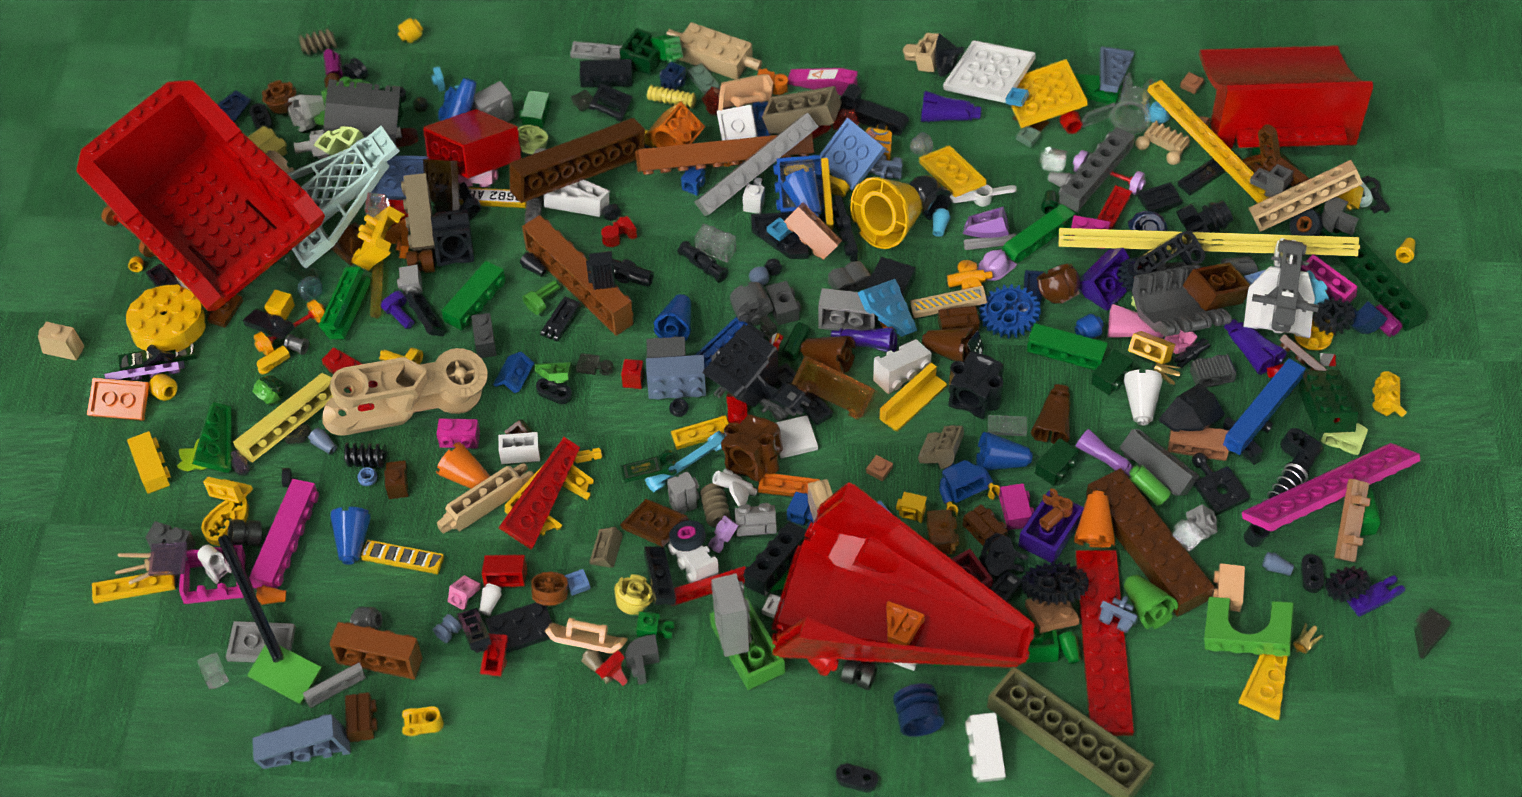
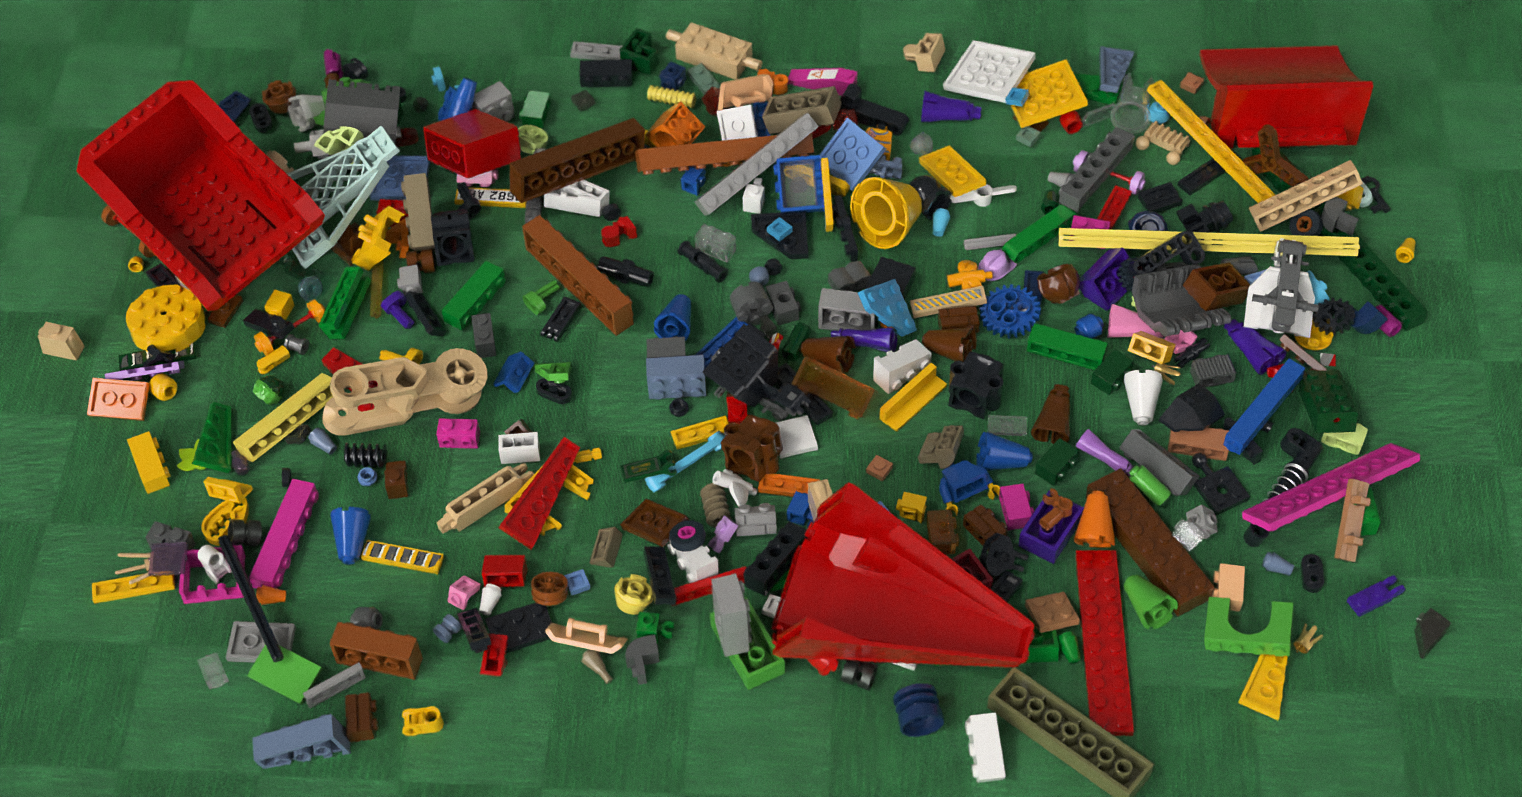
(267, 140): light yellow brick -> none
(315, 41): dark tan piece -> none
(376, 203): clear brick -> none
(410, 30): yellow head -> none
(443, 183): dark brown plate -> none
(462, 467): orange cone -> none
(533, 264): black cone -> none
(590, 363): clear smoke plate -> none
(601, 270): black brick -> none
(611, 98): black plate -> none
(612, 668): red piece -> none
(632, 374): red brick -> none
(668, 47): green hinge -> none
(683, 493): light grey brick -> none
(802, 187): blue cone -> none
(812, 231): brick -> none
(855, 779): black plate -> none
(902, 624): orange wing -> none
(946, 55): black shield -> none
(975, 344): black sticker -> none
(987, 224): medium lavender slope -> none
(1053, 159): clear brick -> none
(1063, 585): black gear -> none
(1126, 618): sand blue hips -> none
(1273, 181): dark grey brick -> none
(1336, 284): dark pink brick -> none
(1347, 583): black gear -> none
(1387, 394): yellow brick -> none

